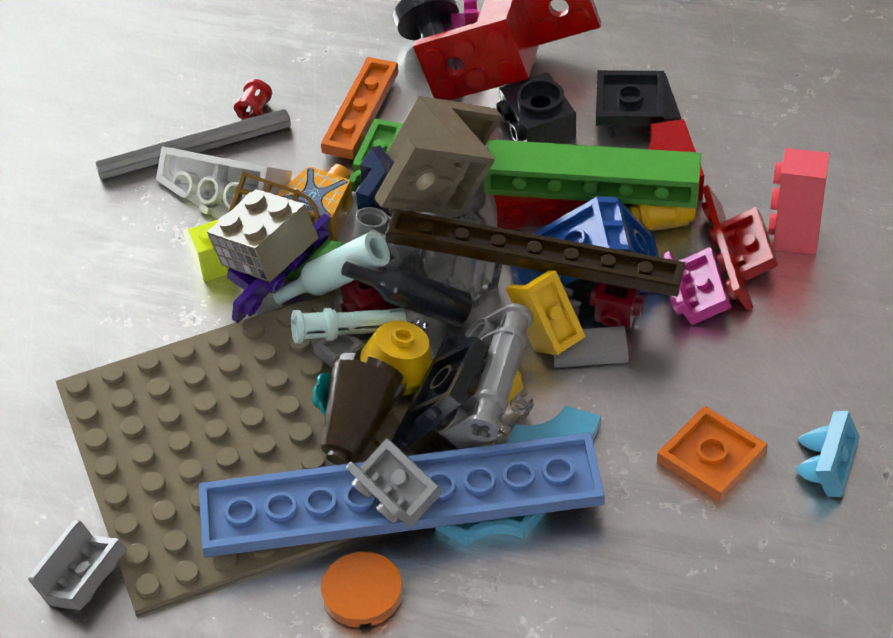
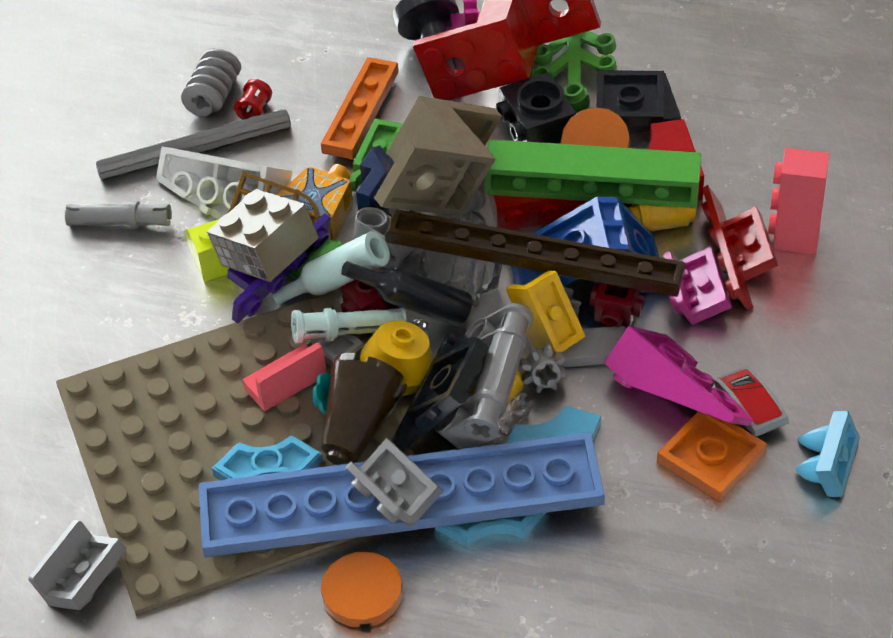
(126, 214): none -> light grey pin
(211, 82): none -> light grey piece
(253, 461): none -> medium azure tile
(286, 376): none -> coral panel
(537, 360): none -> light grey gear
(573, 57): none -> bright green plant
(596, 128): none -> orange tile
(667, 370): none -> dark pink wedge
(755, 399): none -> slope

